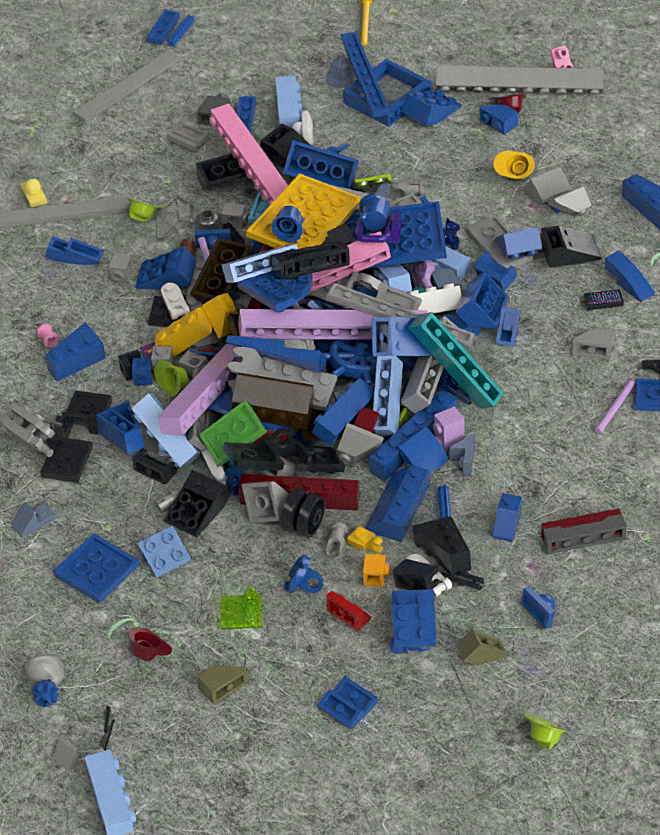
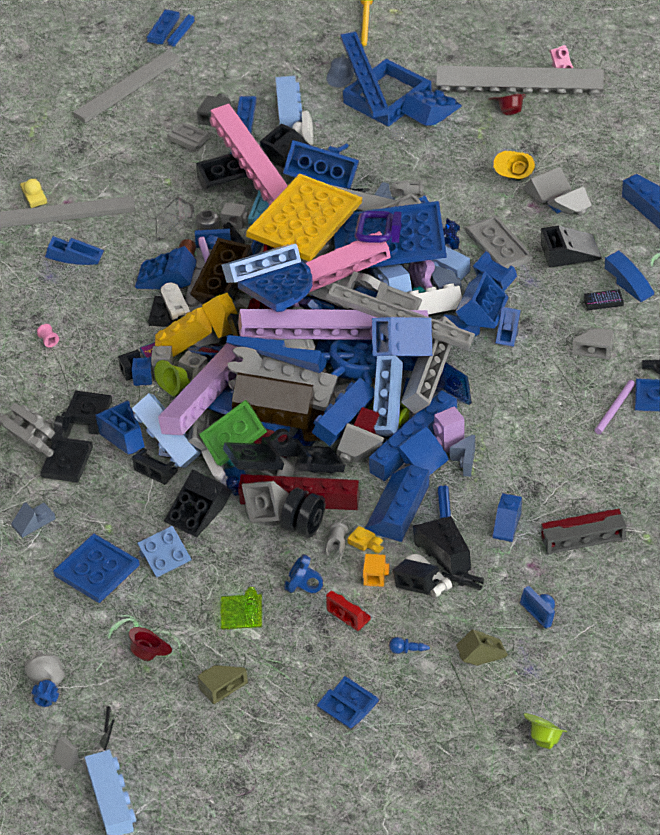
(75, 353): blue wedge -> none
(120, 267): light grey brick -> none
(141, 211): lime piece -> none
(167, 500): light grey pin -> none
(288, 224): blue hat -> none
(310, 259): black brick -> none
(341, 234): black slope -> none
(374, 211): blue hat -> none
(376, 179): lime piece -> none
(413, 618): blue bracket -> none
(456, 360): teal brick -> none
(499, 117): blue slope -> none
(519, 242): slope -> none

